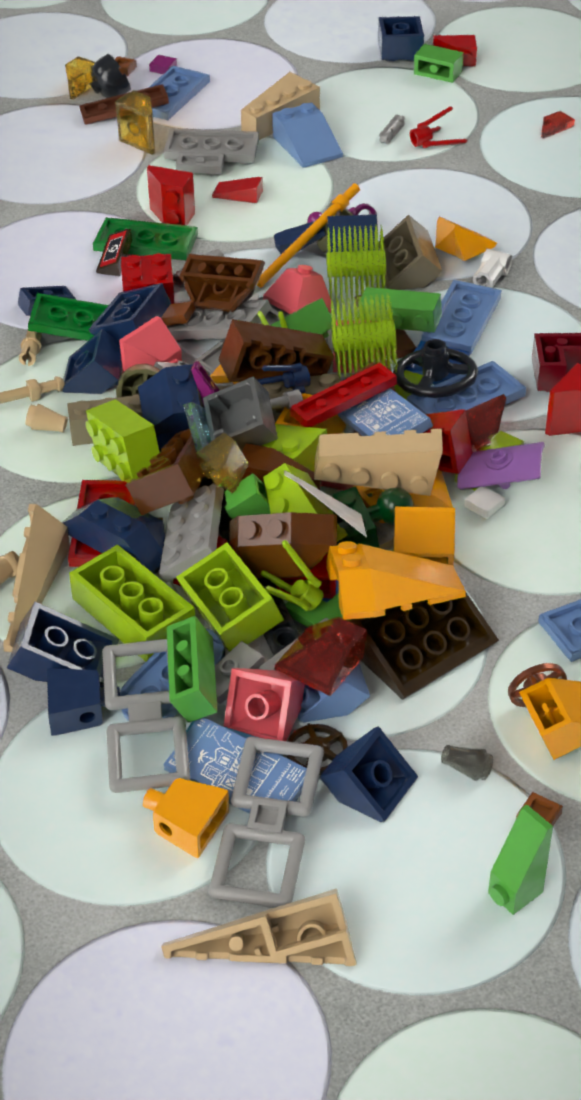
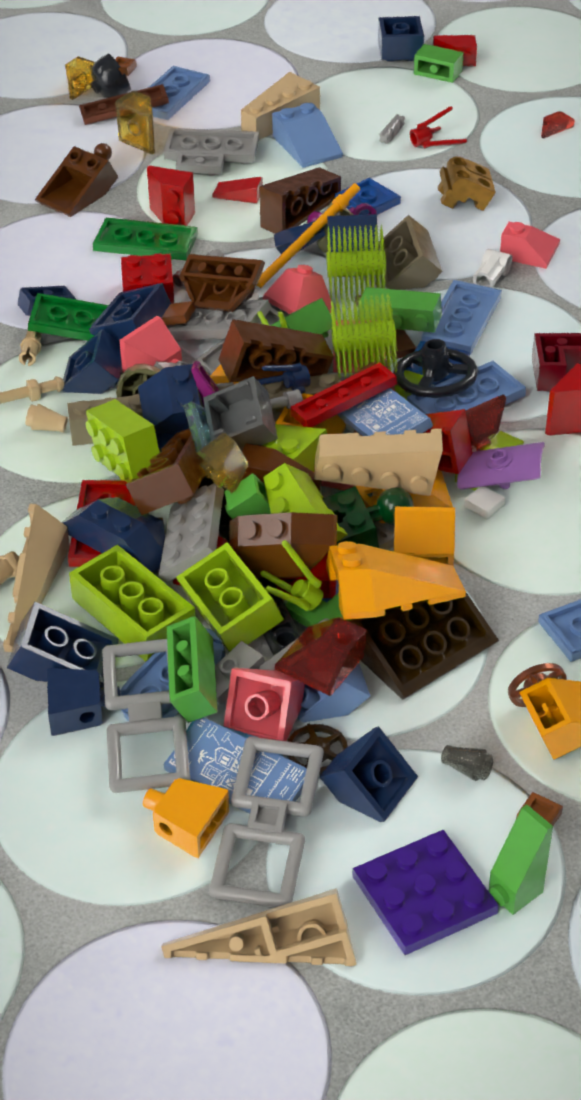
(79, 180): none -> reddish brown slope
(115, 248): slope -> none
(162, 64): magenta tile -> none
(292, 199): none -> reddish brown wedge
(348, 514): white sticker -> none
(375, 195): none -> blue tile
(424, 891): none -> dark purple plate
(460, 240): light orange slope -> none
(465, 180): none -> pearl gold hips
(528, 244): none -> coral slope

